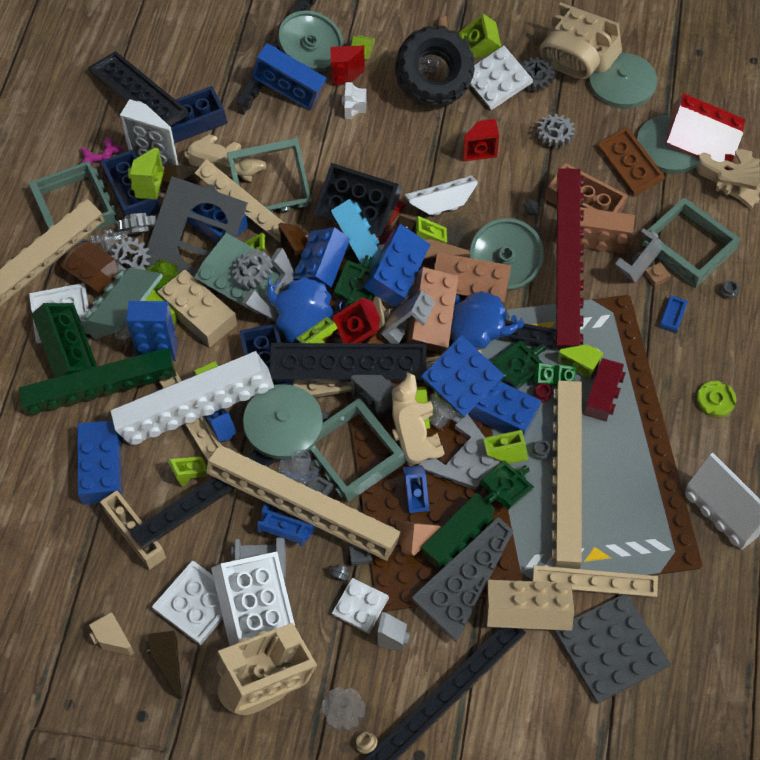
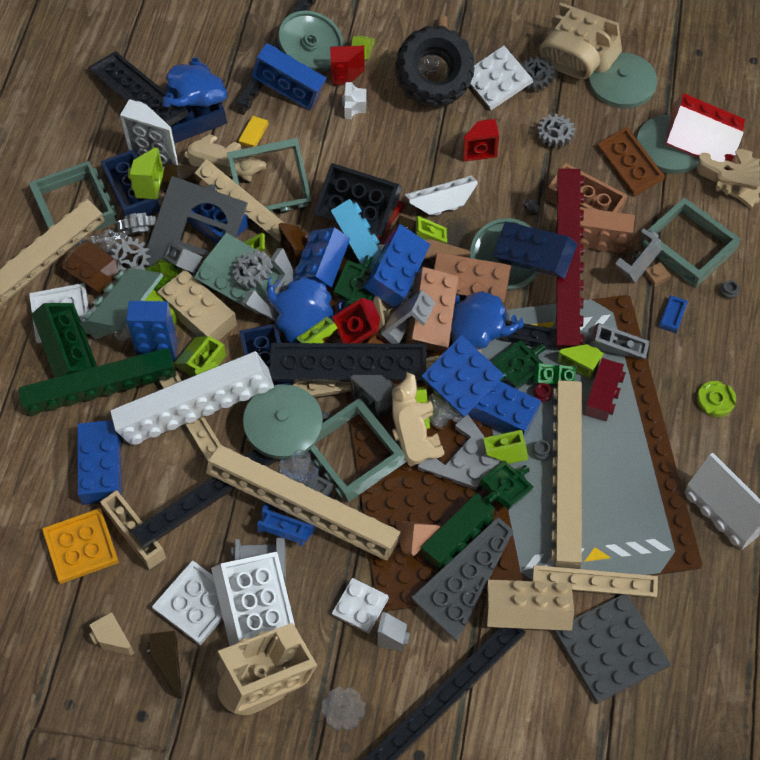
(80, 545): none -> light orange plate
(107, 153): dark pink piece -> none
(183, 257): none -> light grey slope
(188, 468): lime slope -> none
(193, 86): none -> blue piece
(199, 353): none -> lime slope
(221, 425): blue slope -> none
(253, 132): none -> yellow tile
(339, 572): dark grey plate -> none
(359, 556): dark grey plate -> none
(366, 742): tan plate -> none
(416, 488): blue slope -> none
(481, 36): lime slope -> none
(535, 249): none -> dark blue brick
(616, 341): none -> dark grey slope

